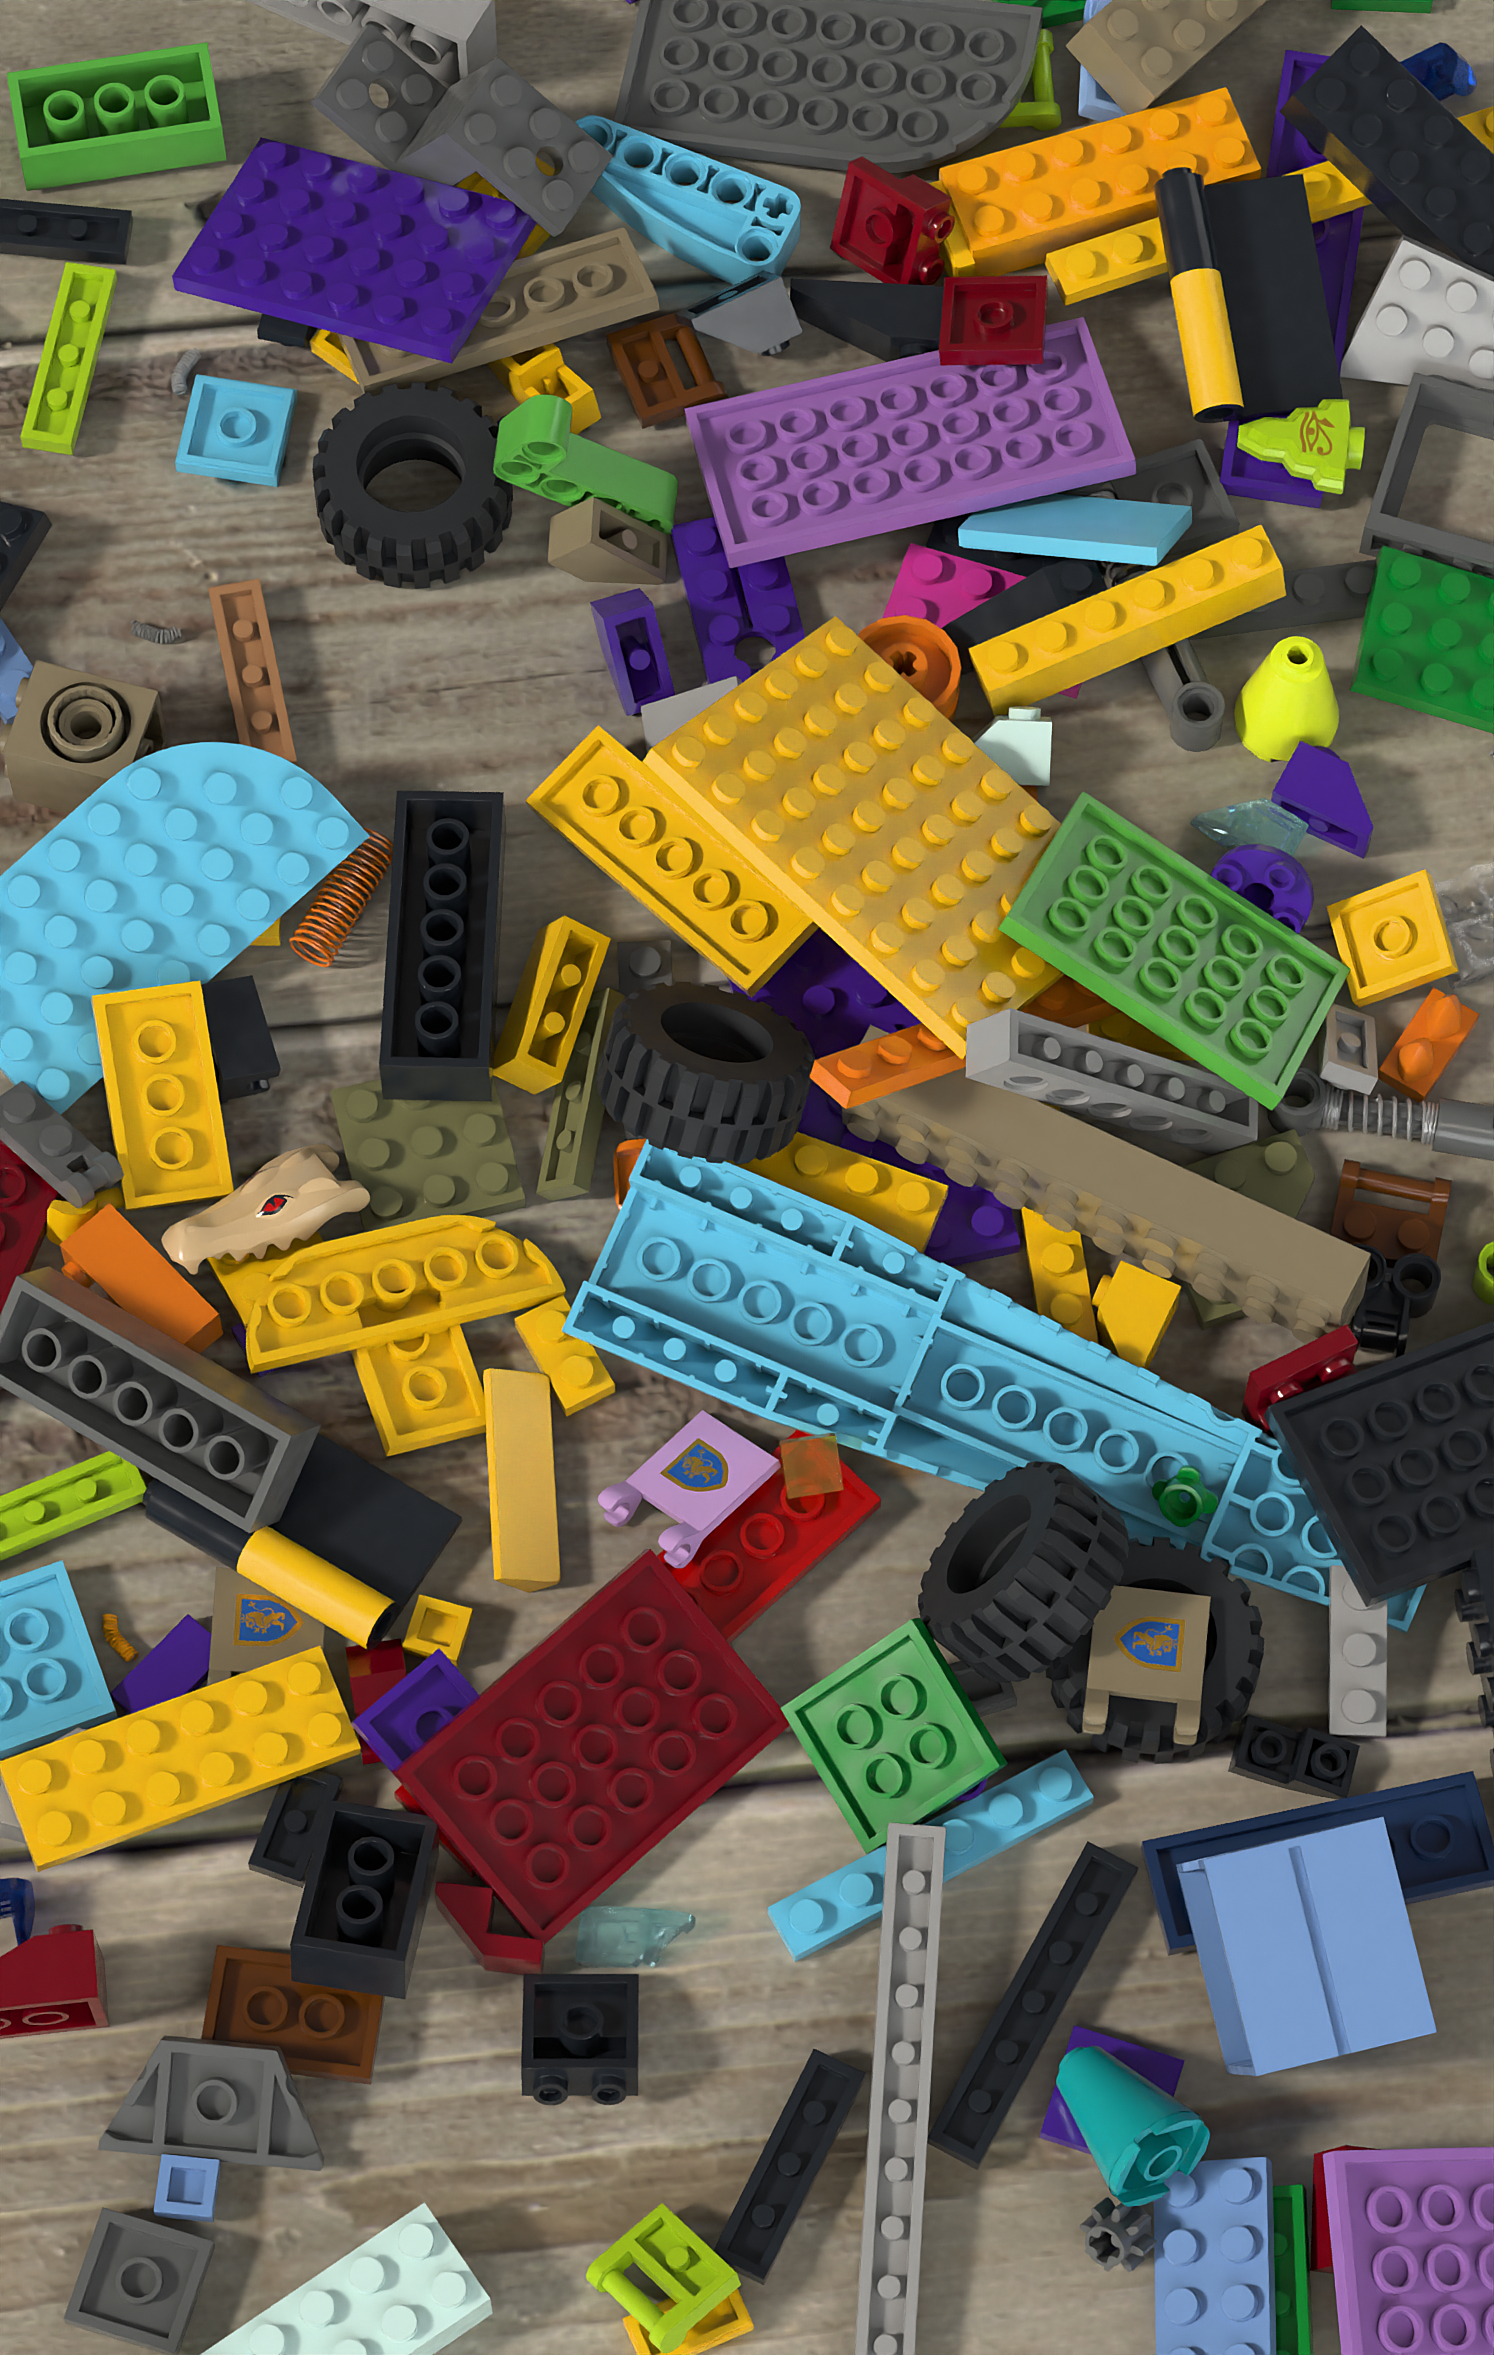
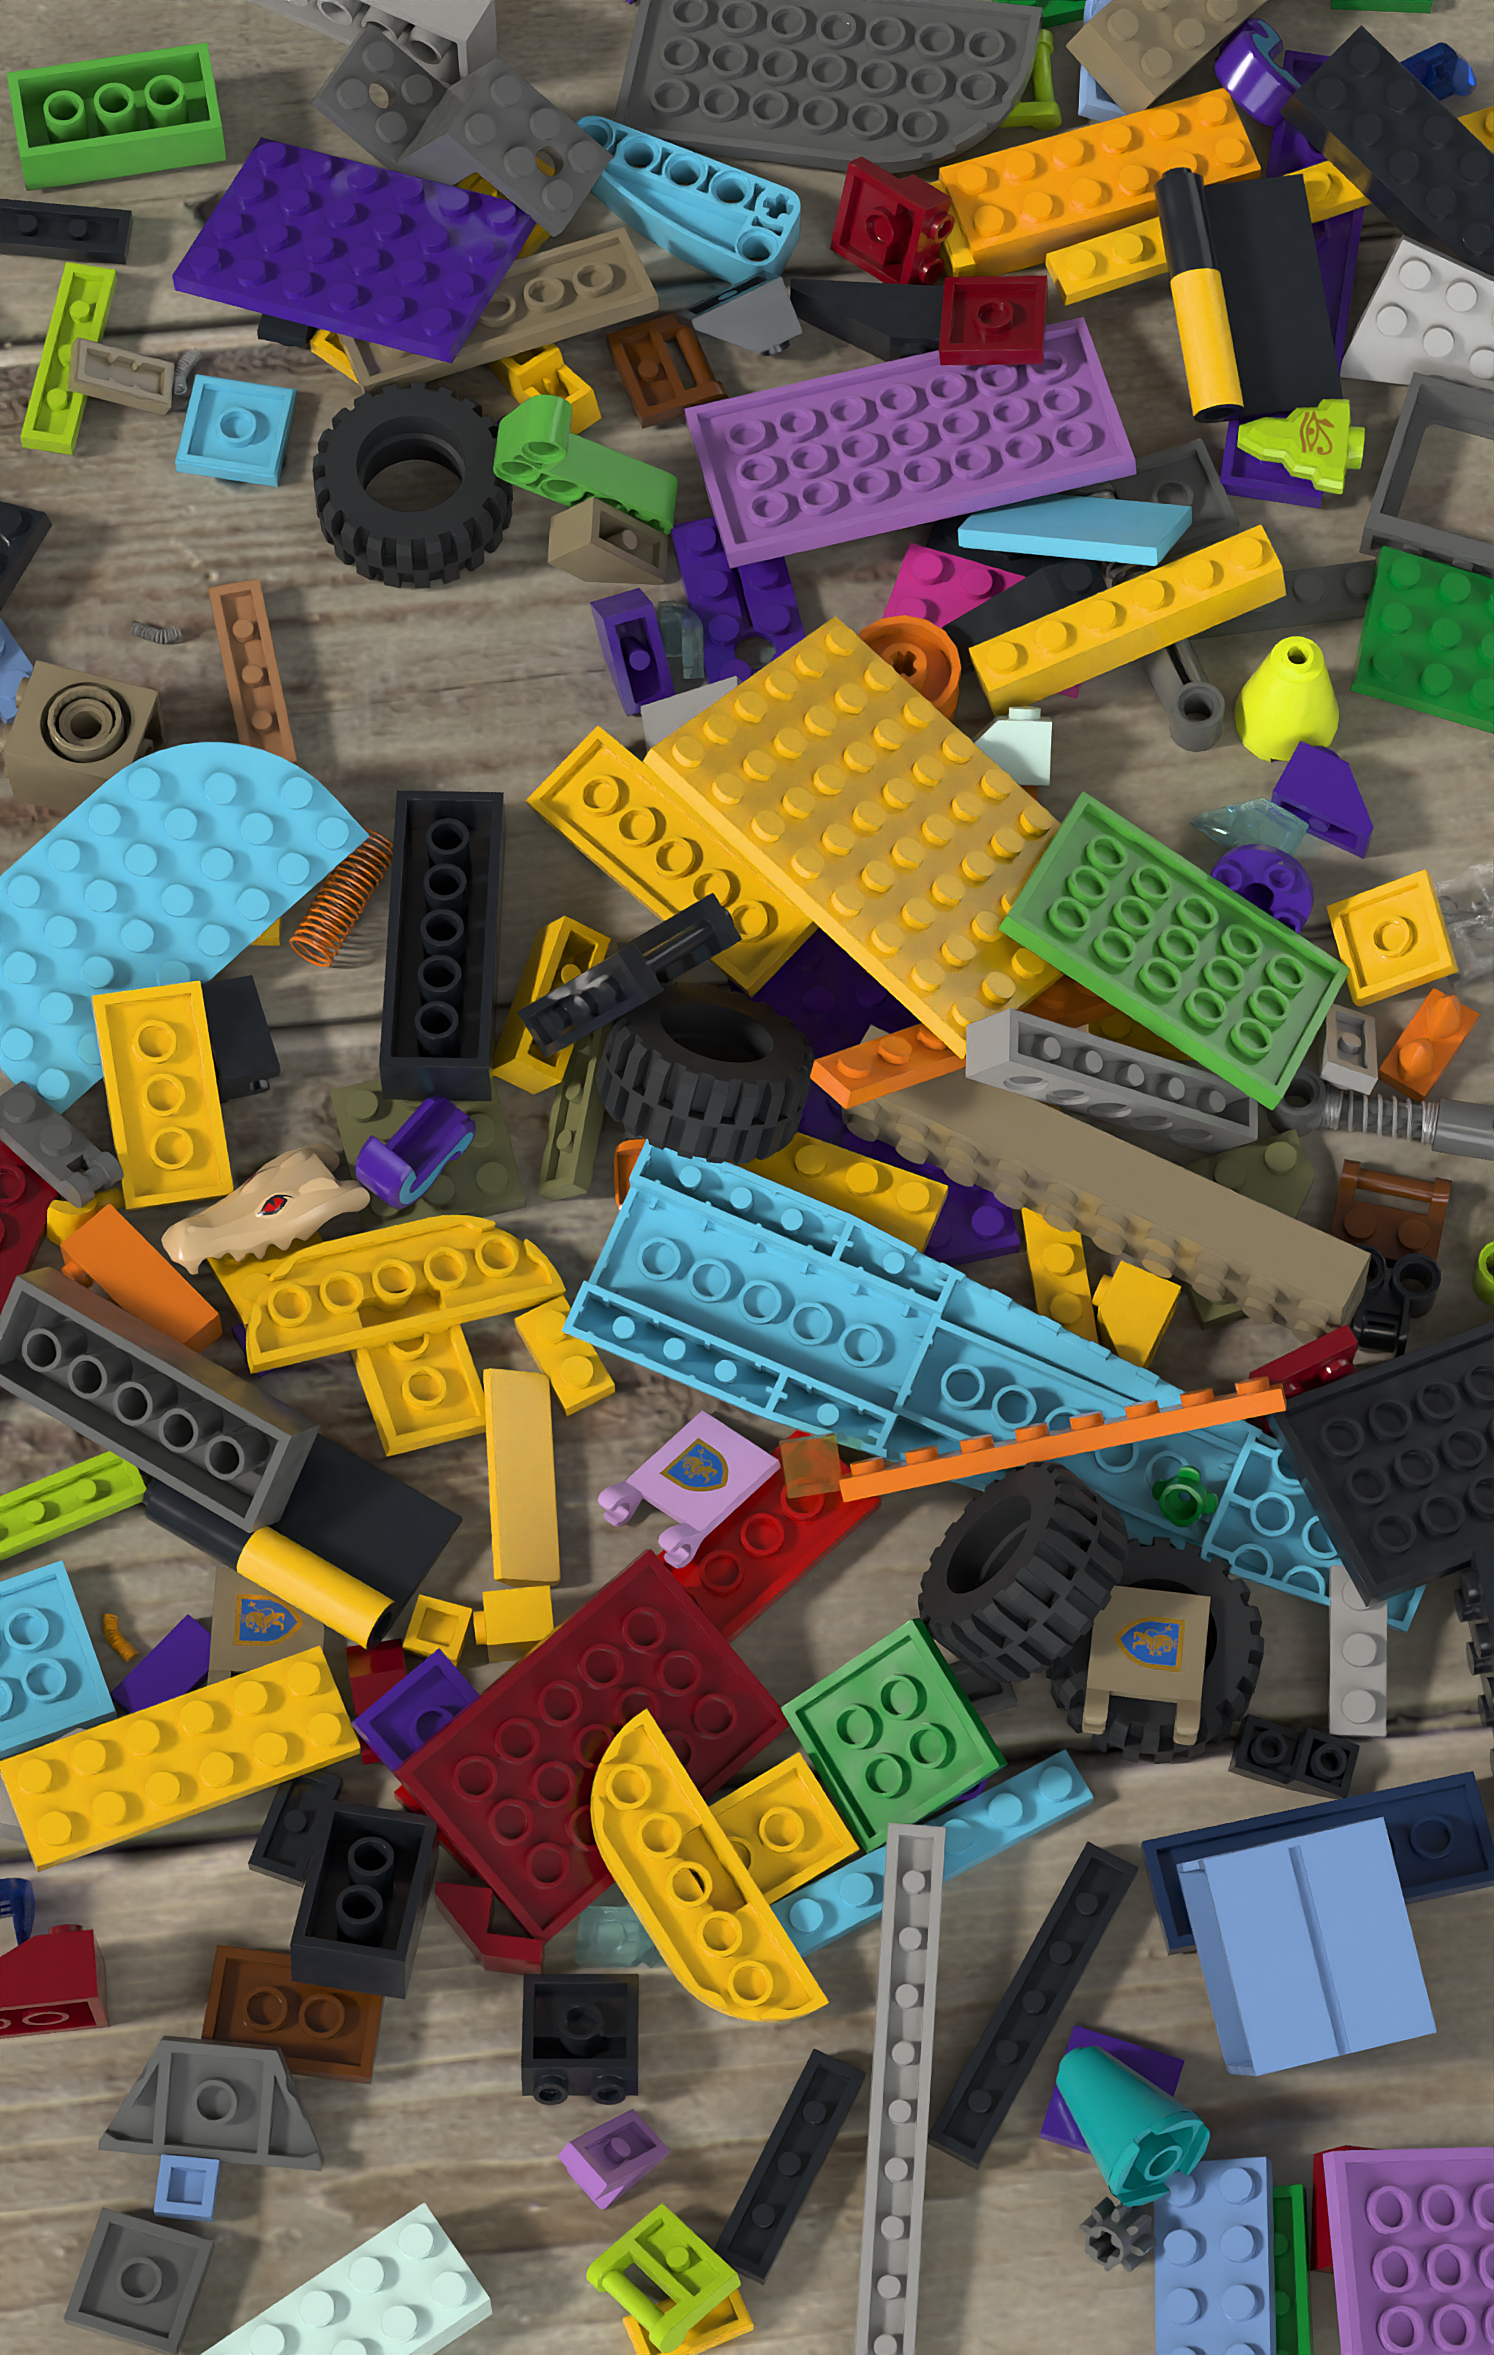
(121, 376): none -> dark tan plate
(415, 1153): none -> dark purple animal
(513, 1621): none -> yellow brick
(613, 2157): none -> medium lavender slope
(630, 975): none -> black fence
(682, 637): none -> clear light blue slope
(712, 1872): none -> yellow plate
(1087, 1433): none -> orange plate
(1251, 75): none -> dark purple animal

